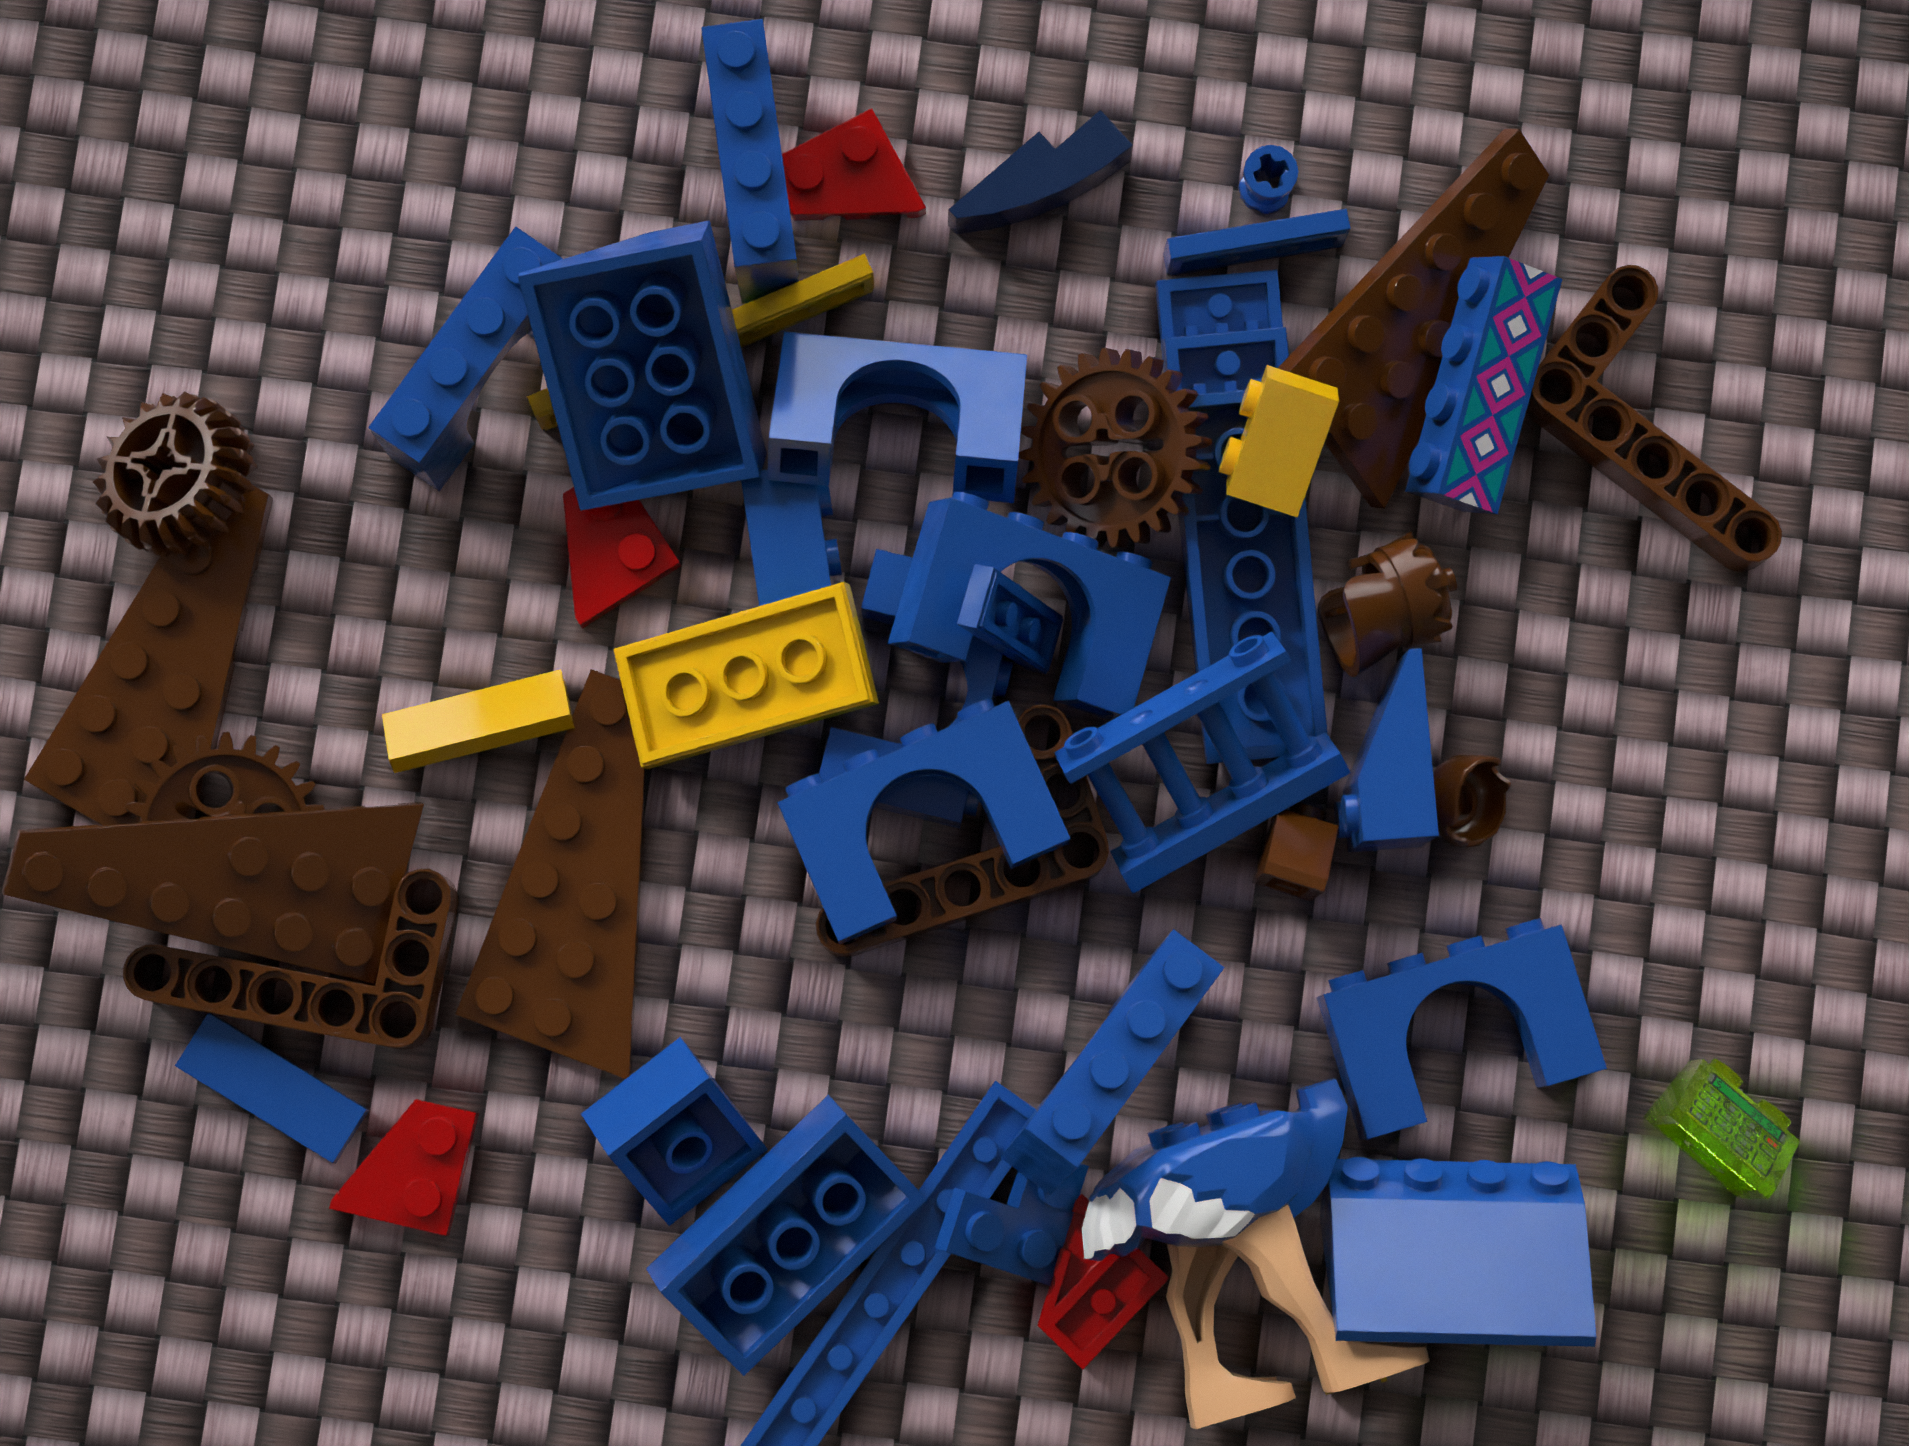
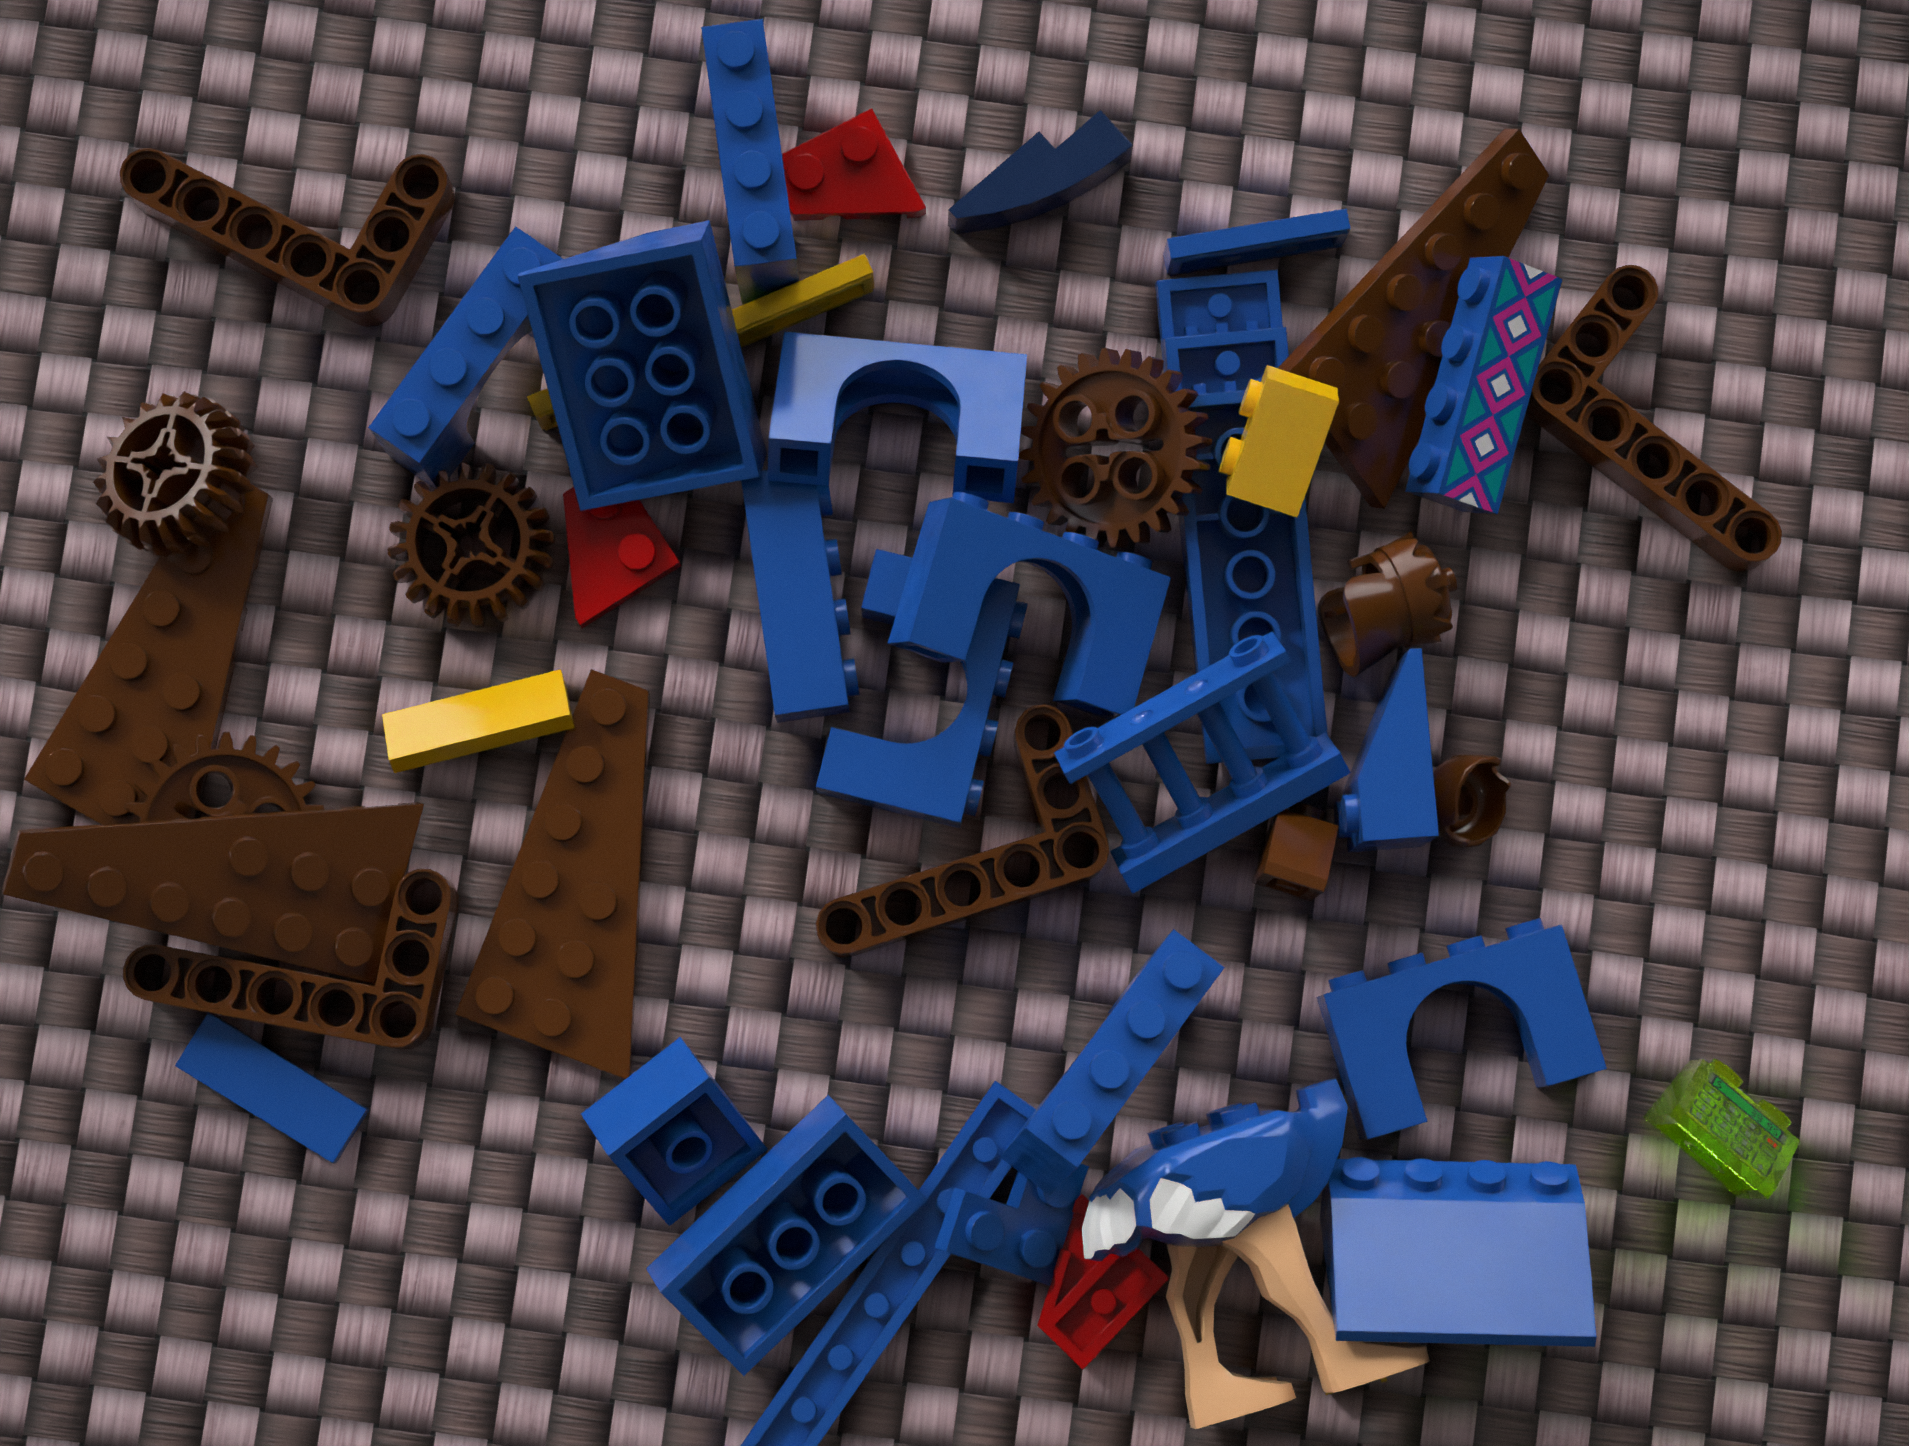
(293, 241): none -> reddish brown beam
(413, 1170): red wing -> none
(483, 521): none -> reddish brown gear
(746, 675): yellow tile -> none
(980, 753): blue arch -> none
(1010, 619): blue tile -> none
(1276, 163): blue bush -> none

